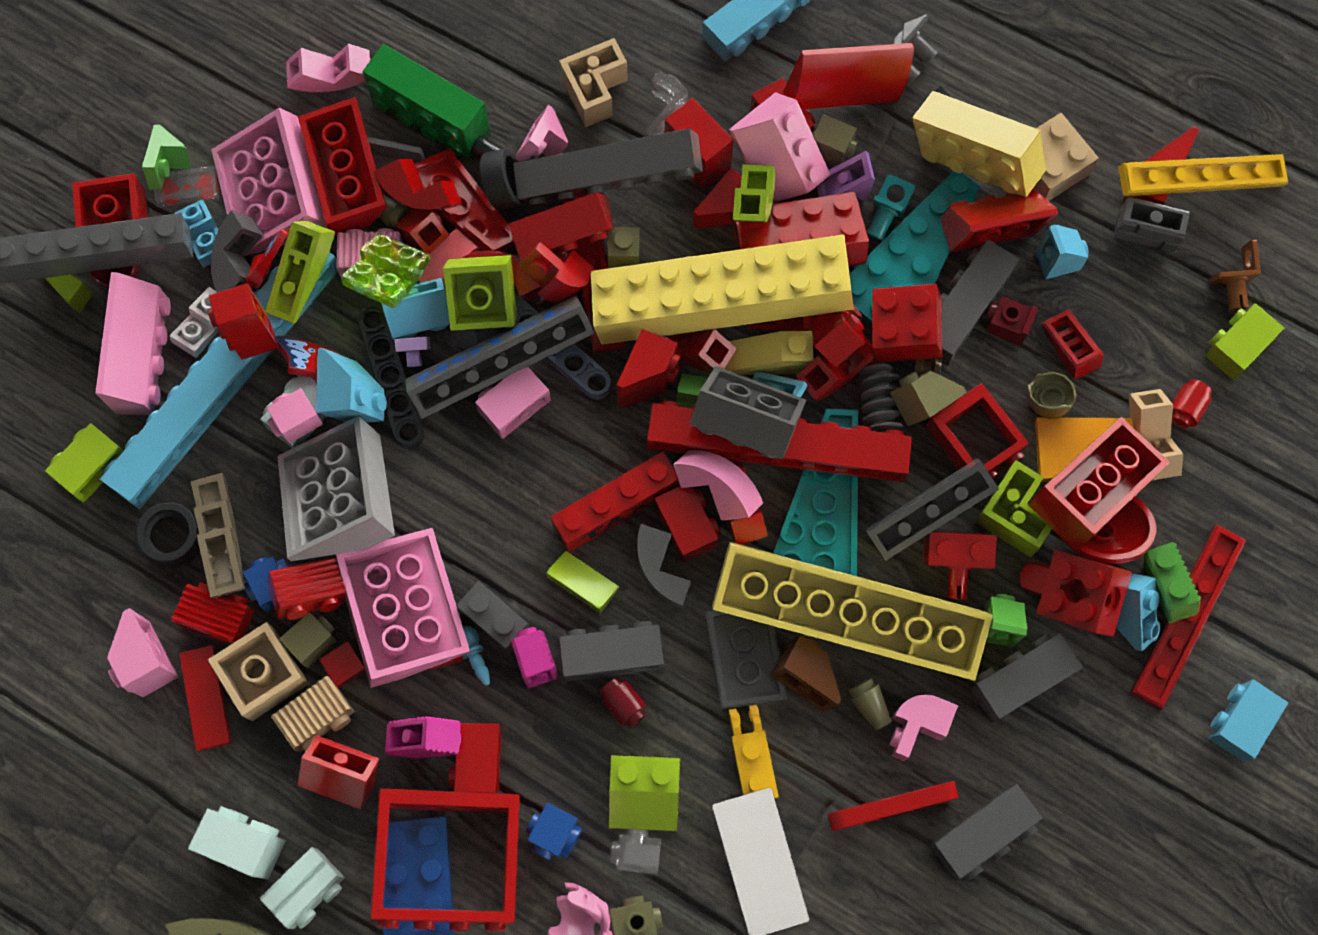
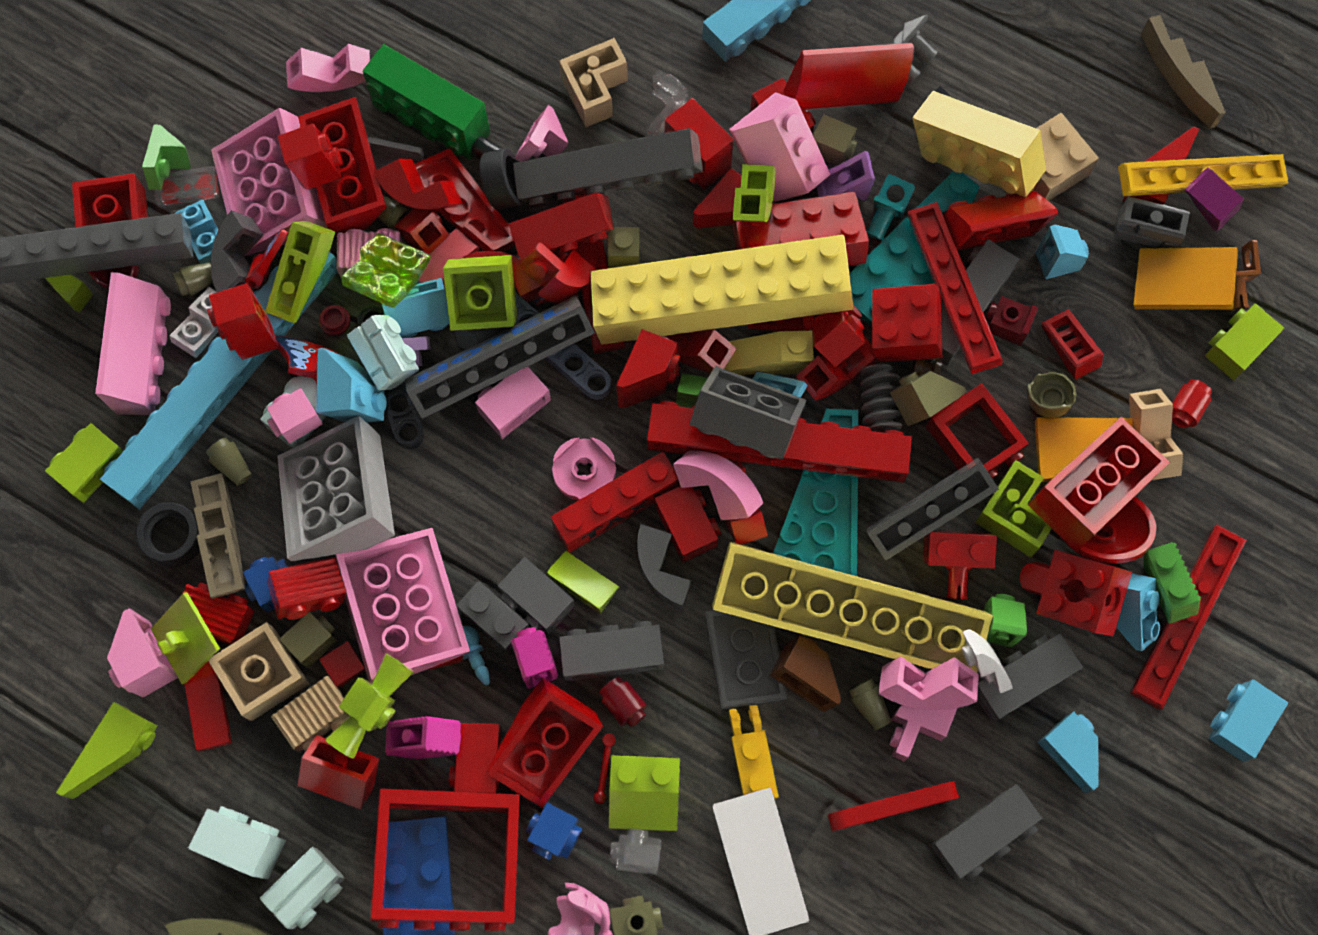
(114, 743): none -> lime slope
(184, 638): none -> lime piece
(193, 278): none -> olive cone
(229, 461): none -> olive cone
(310, 156): none -> red brick
(334, 320): none -> dark red plate
(368, 705): none -> lime brick
(383, 351): none -> light aqua brick
(535, 596): none -> dark grey brick
(544, 742): none -> red slope
(584, 451): none -> bright pink plate
(608, 741): none -> red hinge
(942, 688): none -> bright pink brick
(955, 288): none -> red tile
(981, 654): none -> white slope
(1075, 750): none -> medium azure slope
(1186, 278): none -> light orange tile
(1187, 79): none -> dark tan slope
(1214, 198): none -> magenta slope

